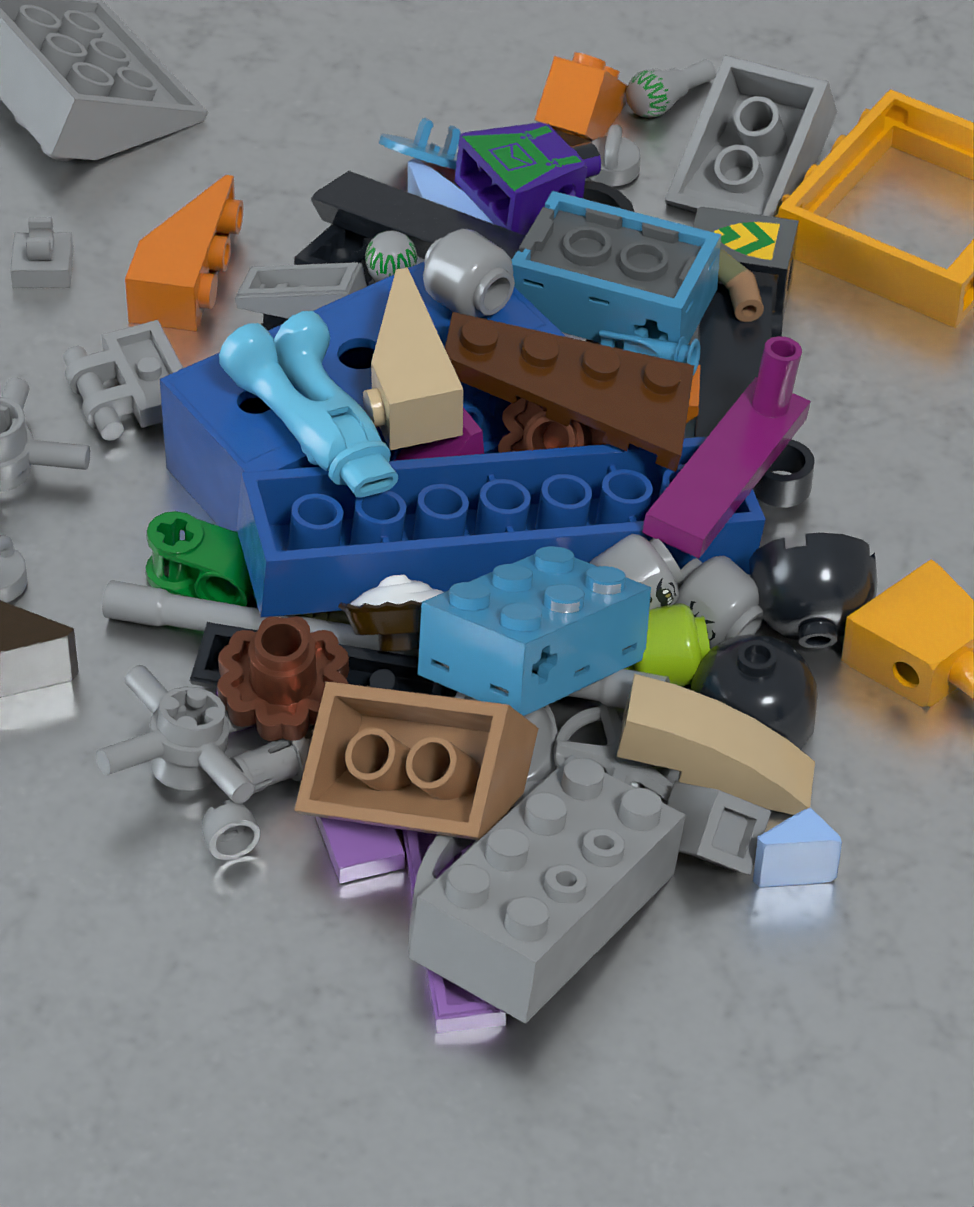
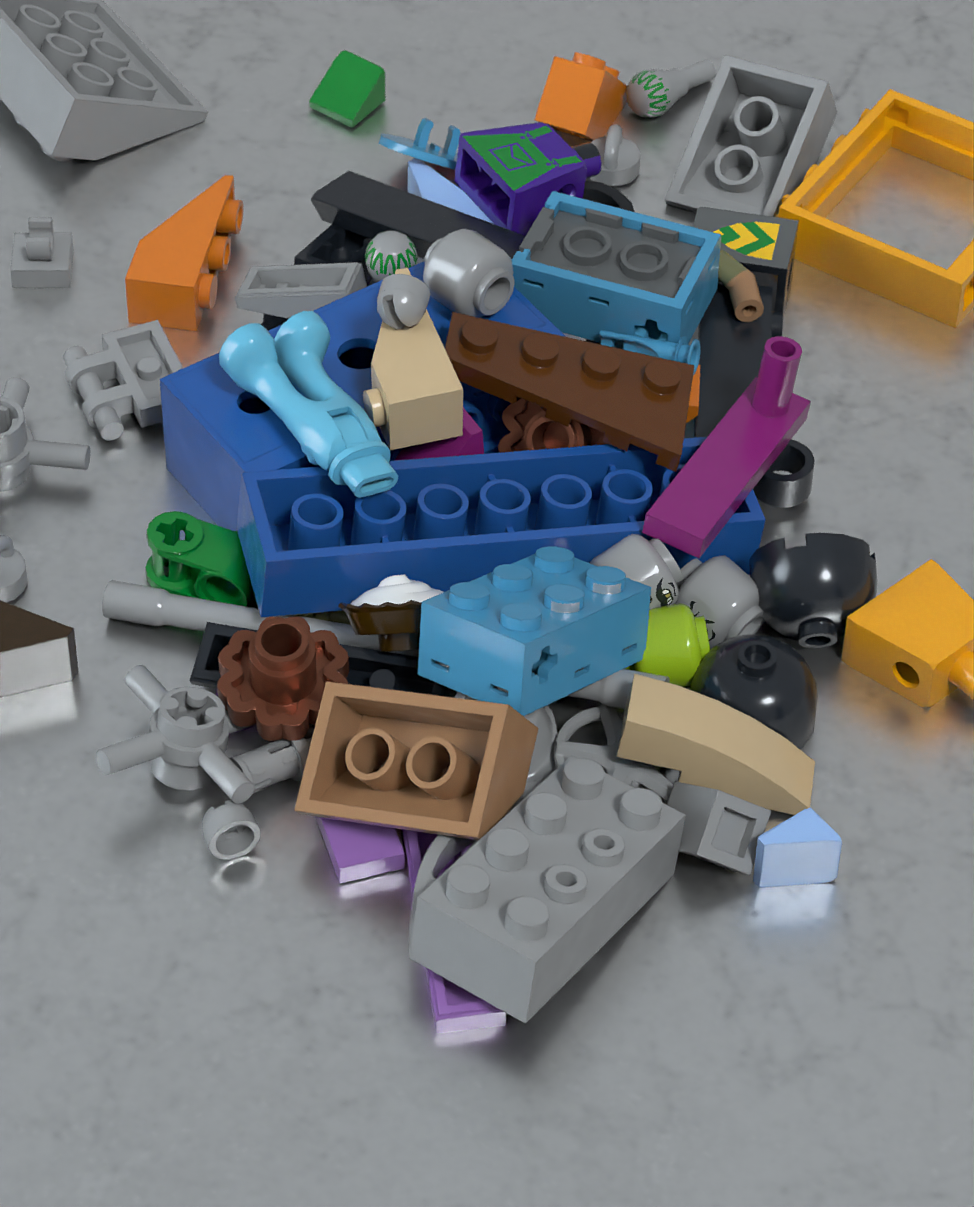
(349, 89): none -> green slope
(402, 300): none -> light grey hinge

